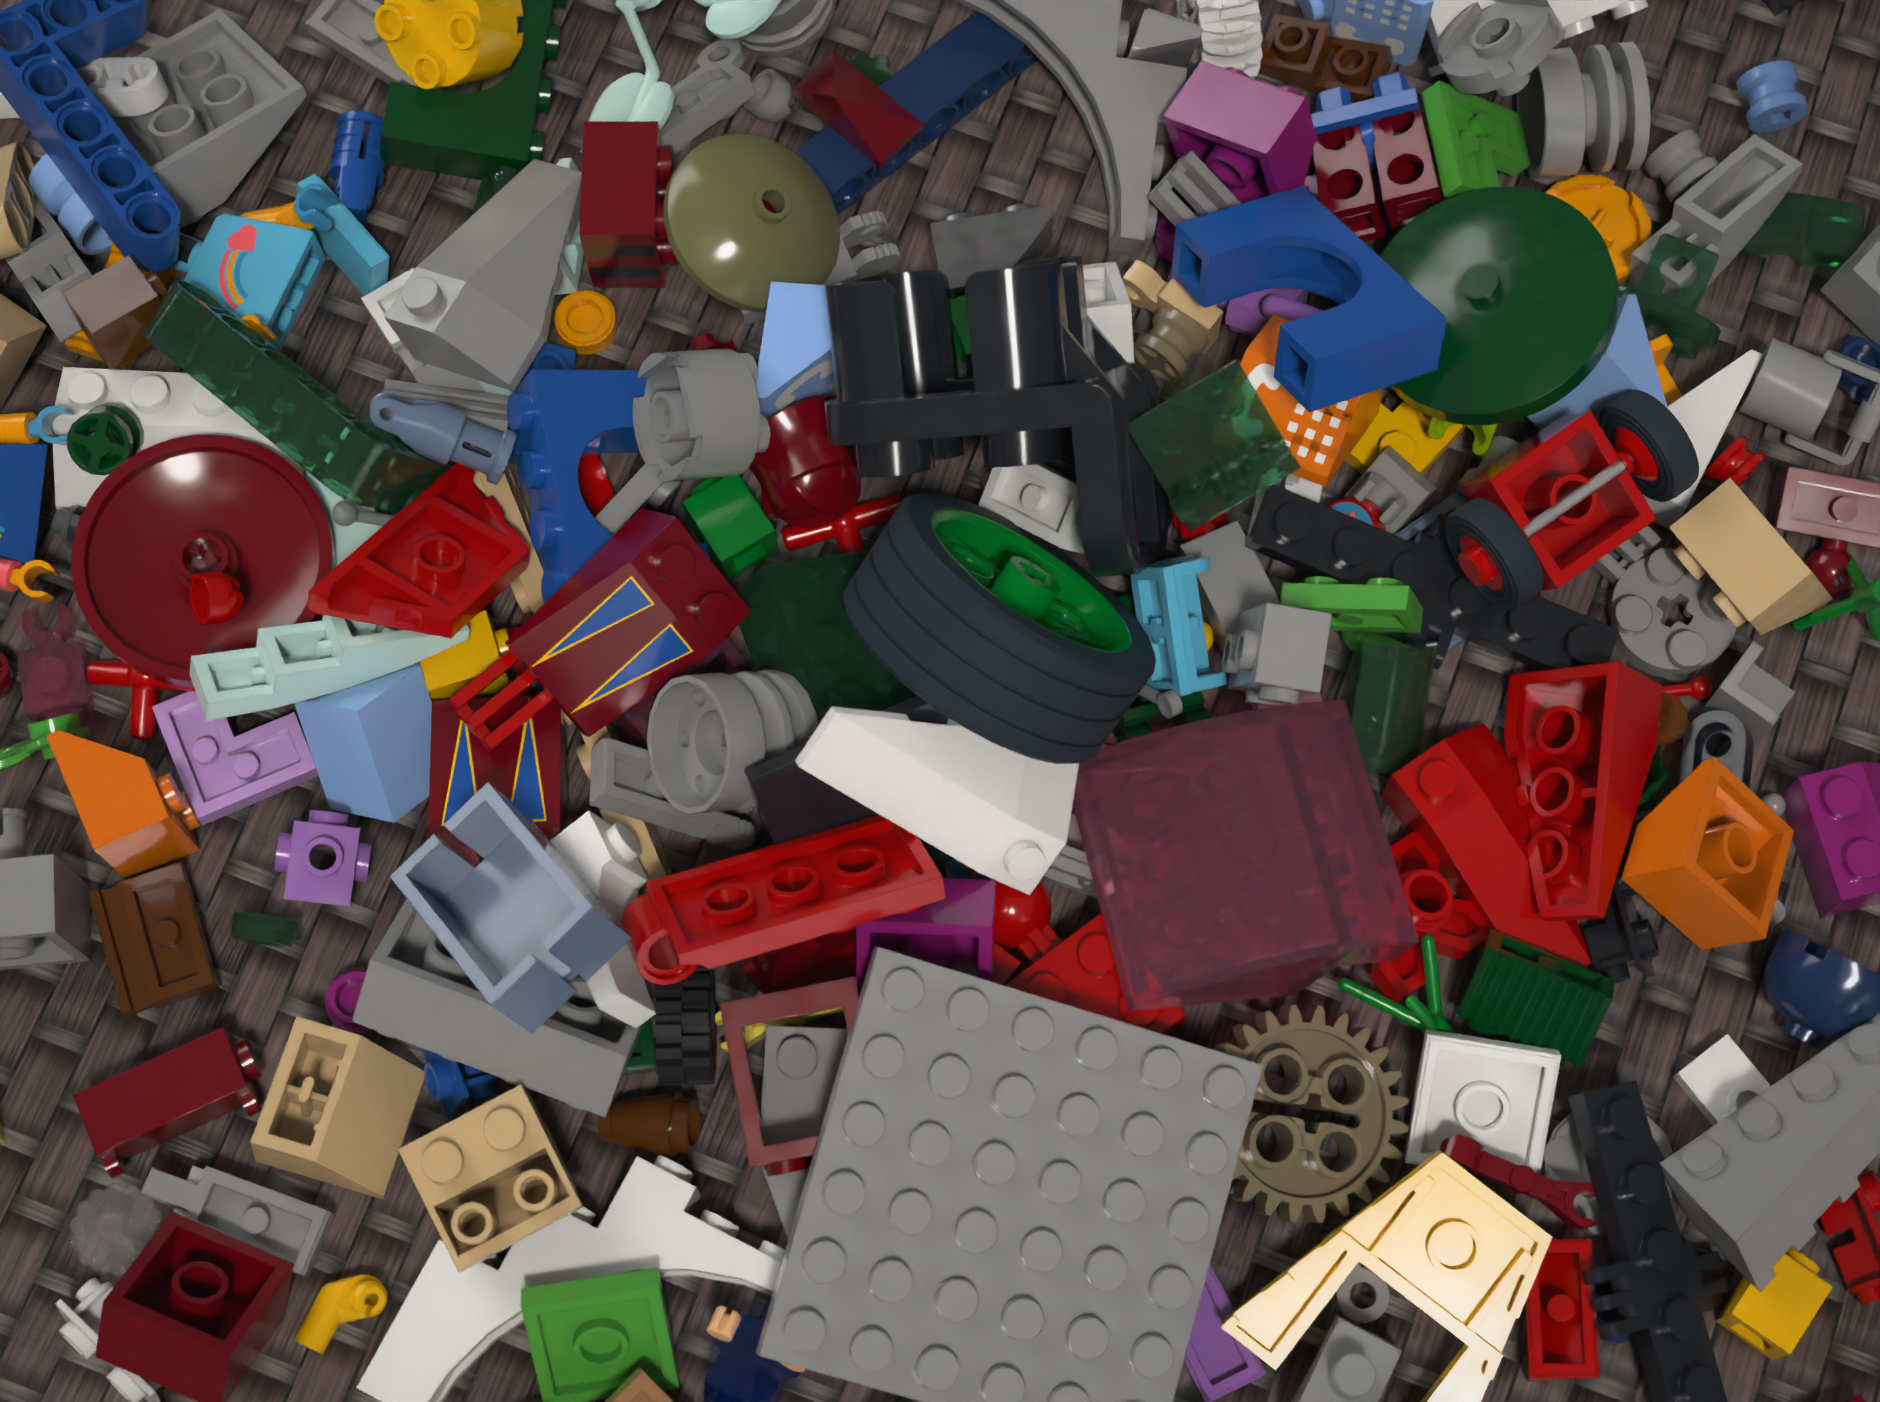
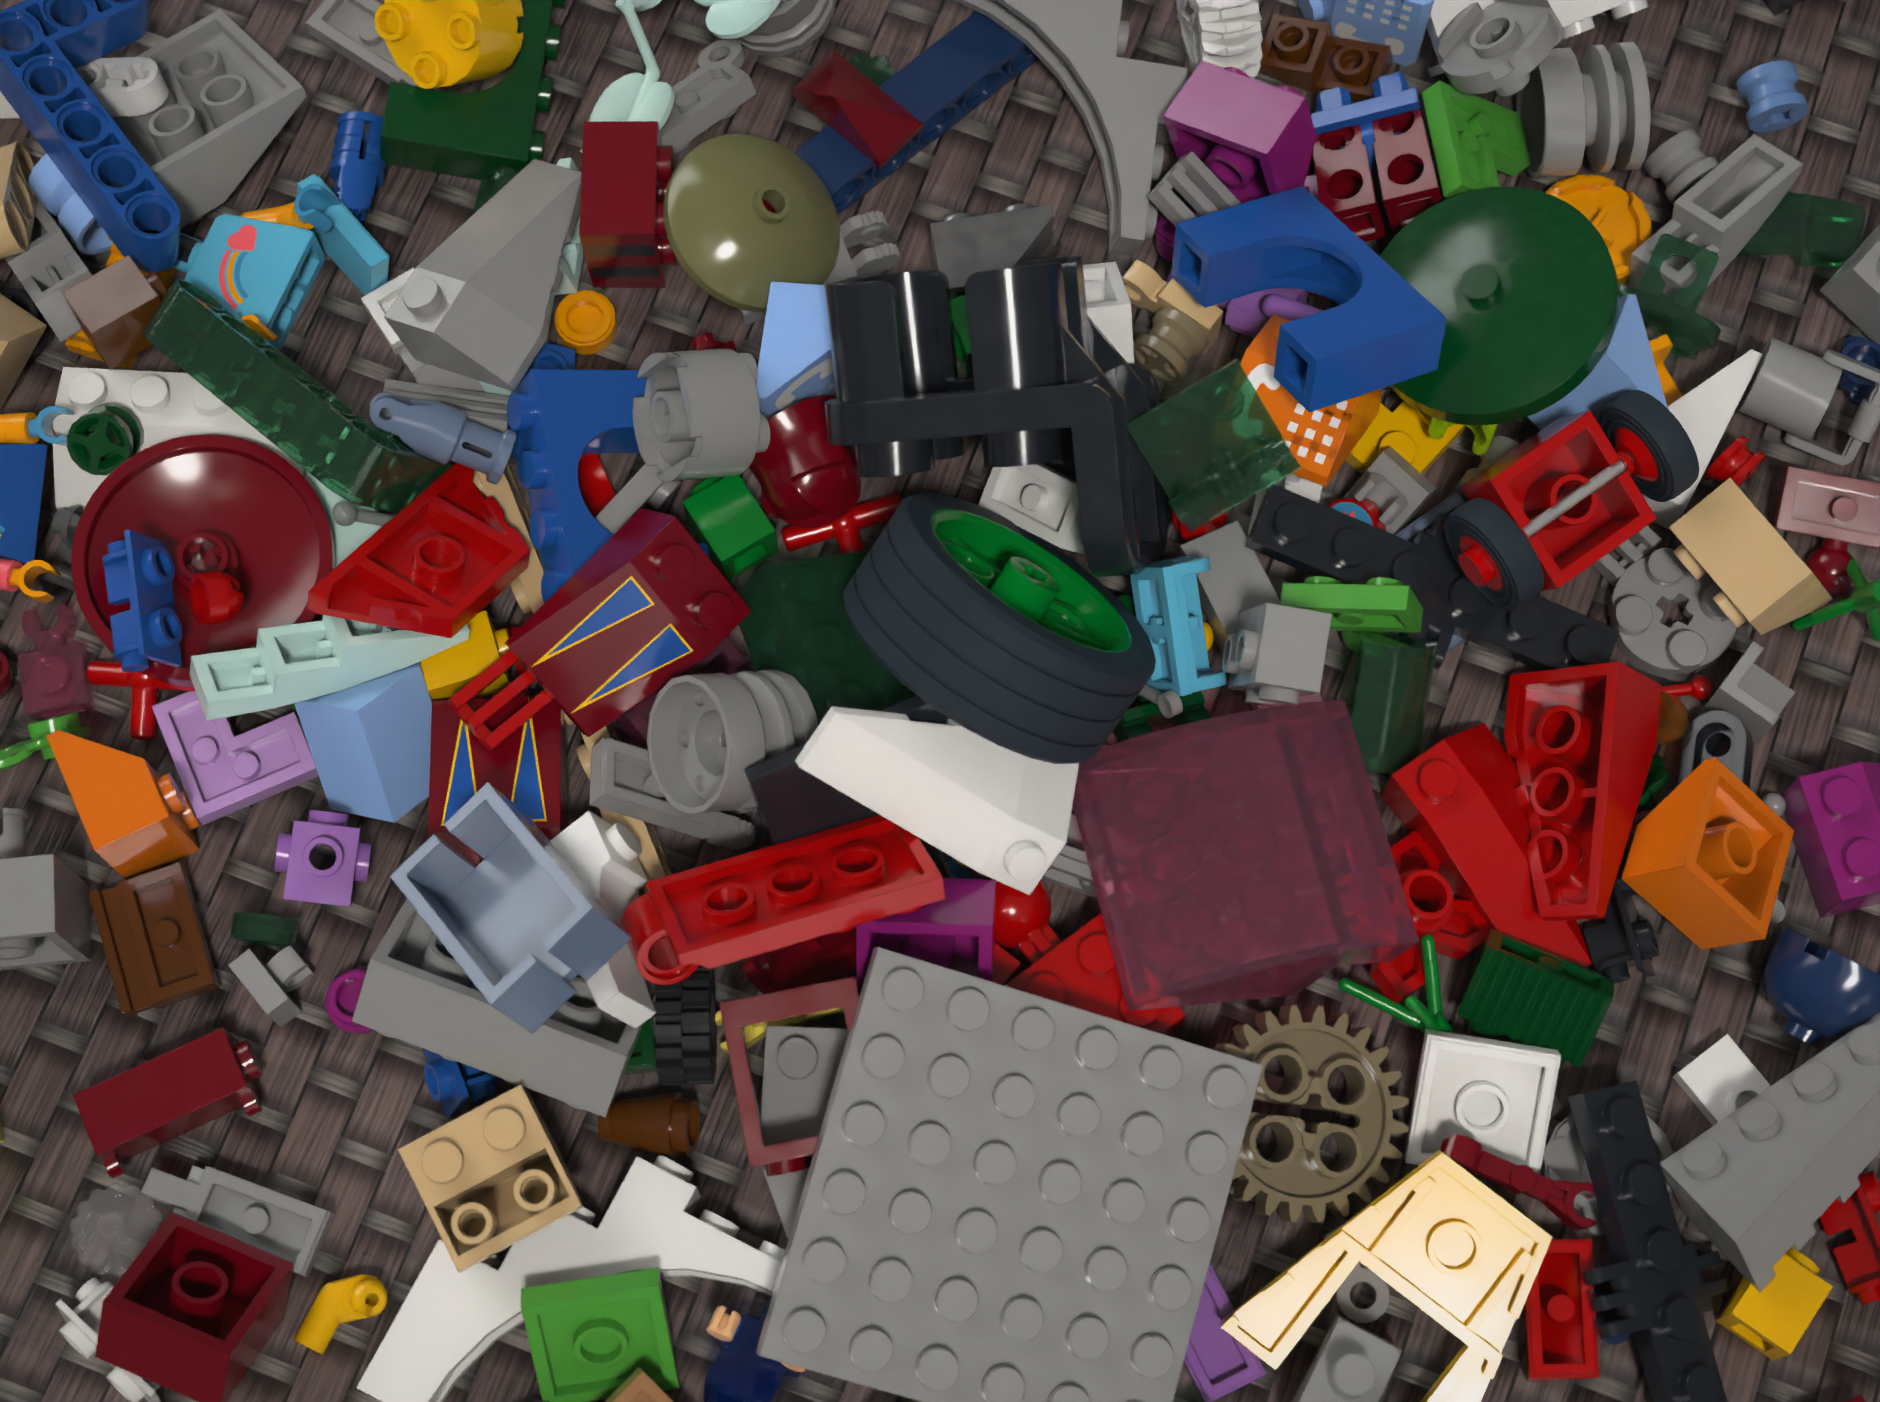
(142, 574): none -> blue hinge
(272, 982): none -> light grey tile
(337, 1109): tan slope -> none
(772, 97): light grey hinge -> none
(1164, 39): light grey slope -> none

